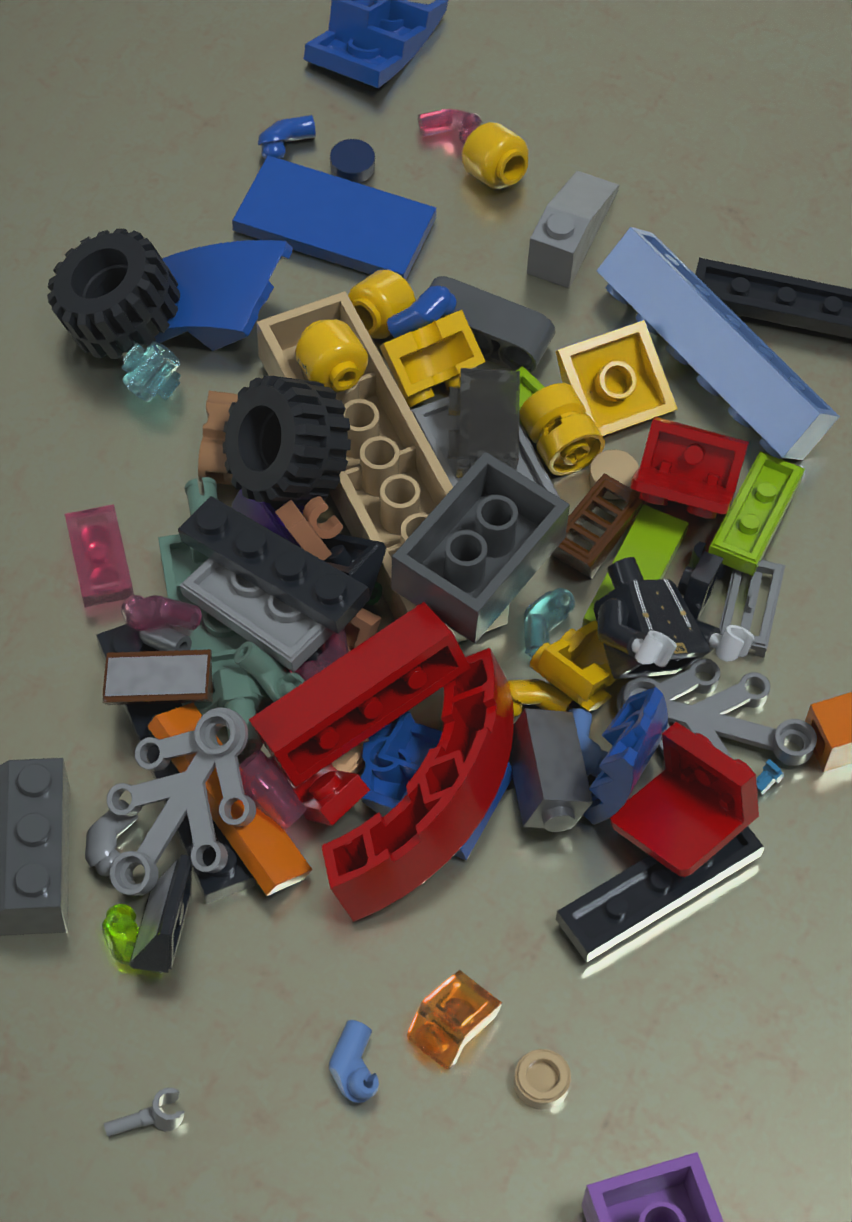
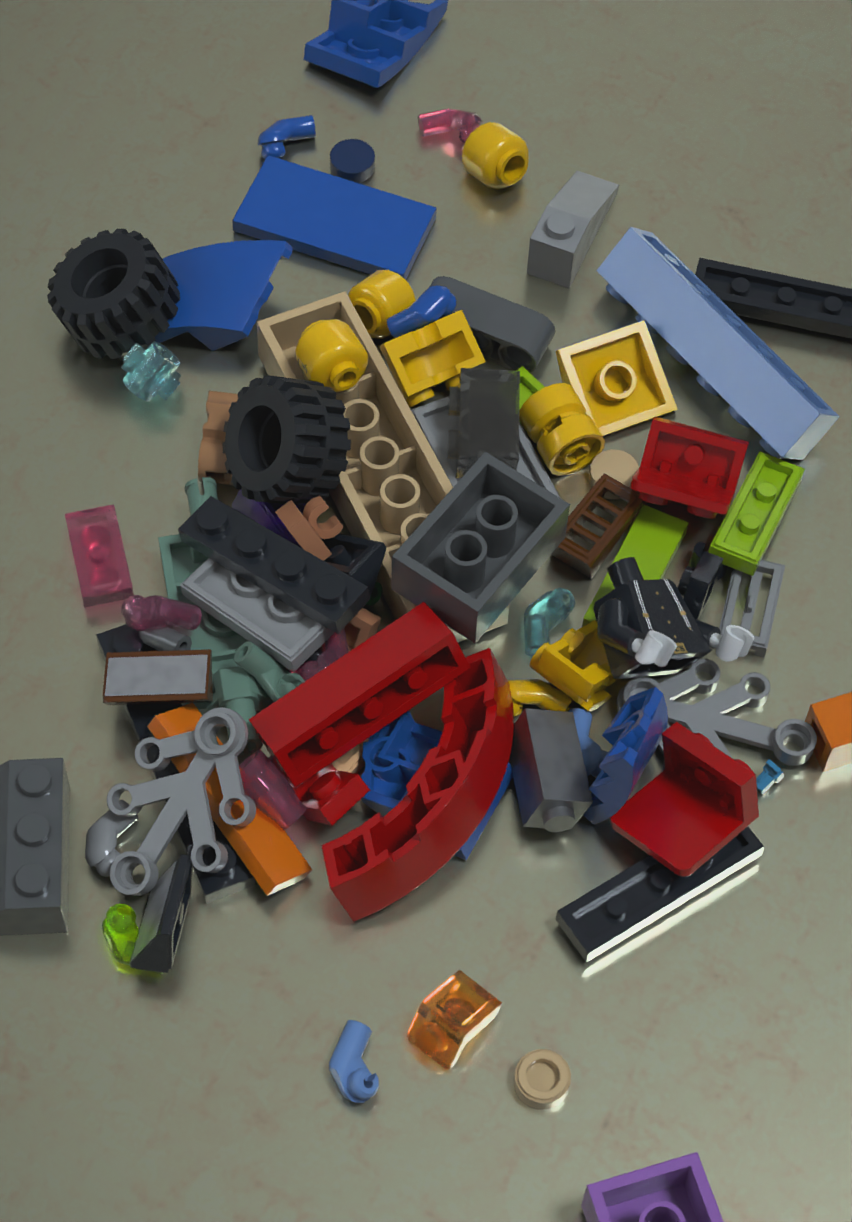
(150, 1115): light grey hand -> none

